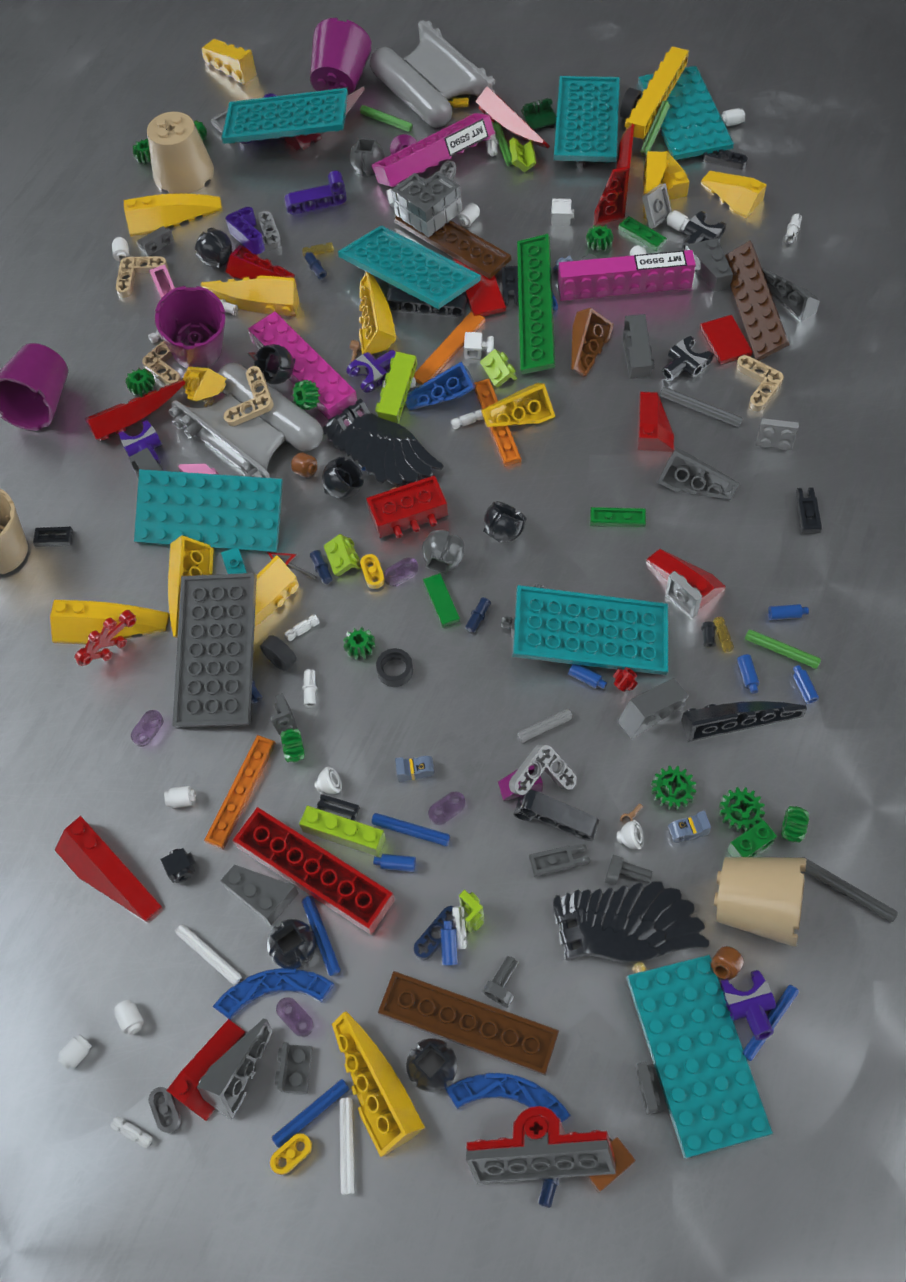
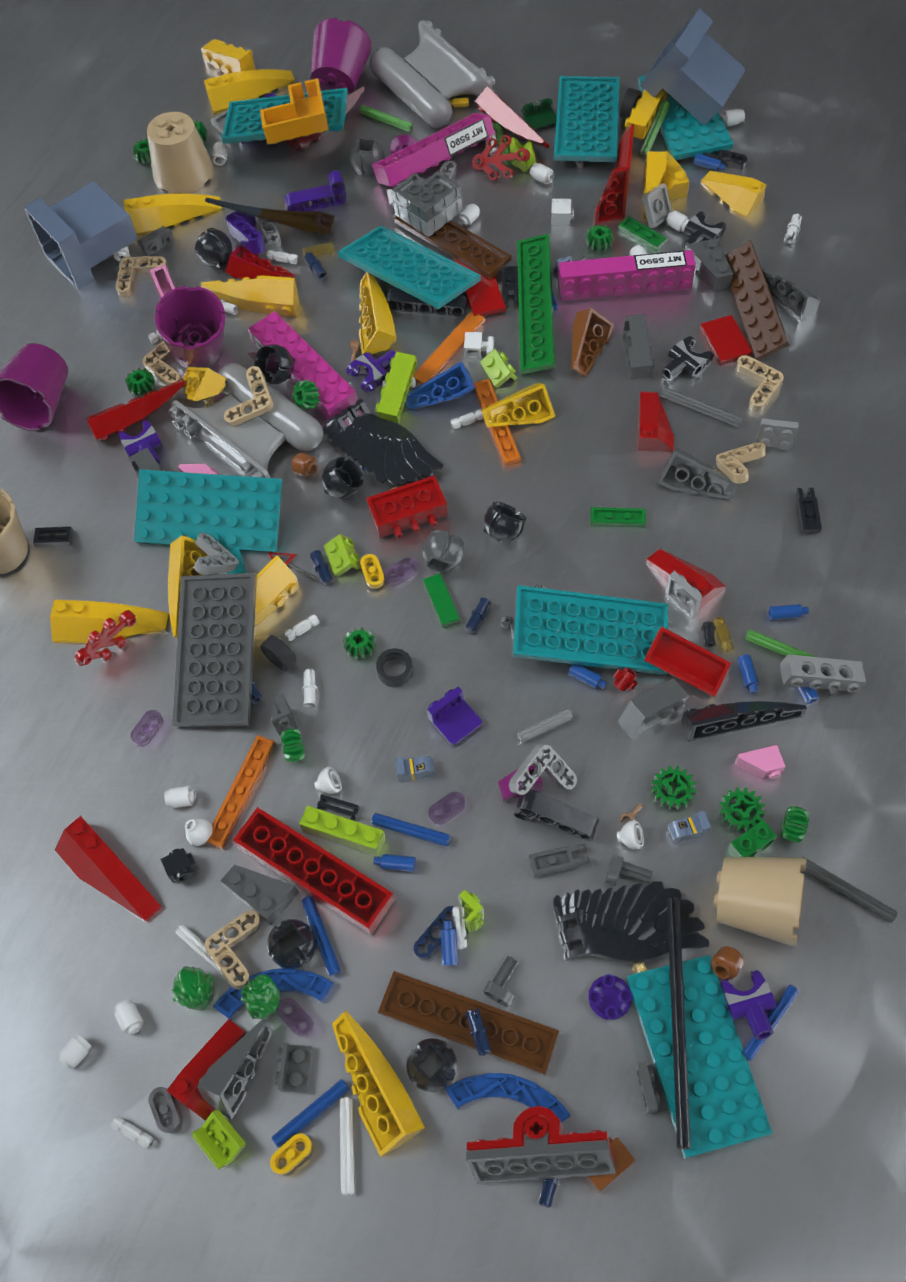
(81, 231): none -> sand blue piece
(193, 988): none -> green hair
(198, 831): none -> white brick
(219, 558): none -> light grey beam
(219, 1140): none -> lime bracket
(220, 153): none -> white brick
(224, 950): none -> tan beam
(244, 86): none -> yellow wedge
(260, 997): none -> green hair
(282, 256): none -> white axle
(297, 118): none -> light orange piece
(303, 220): none -> dark brown plate
(453, 716): none -> dark purple bracket
(478, 1032): none -> dark blue axle
(498, 158): none -> red plant
(542, 173): none -> white brick
(610, 997): none -> dark purple dish
(678, 1025): none -> black axle
(687, 661): none -> red slope
(695, 70): none -> sand blue piece
(708, 163): none -> blue cylinder
(731, 461): none -> tan beam
(762, 762): none -> bright pink slope
(822, 673): none -> light grey brick

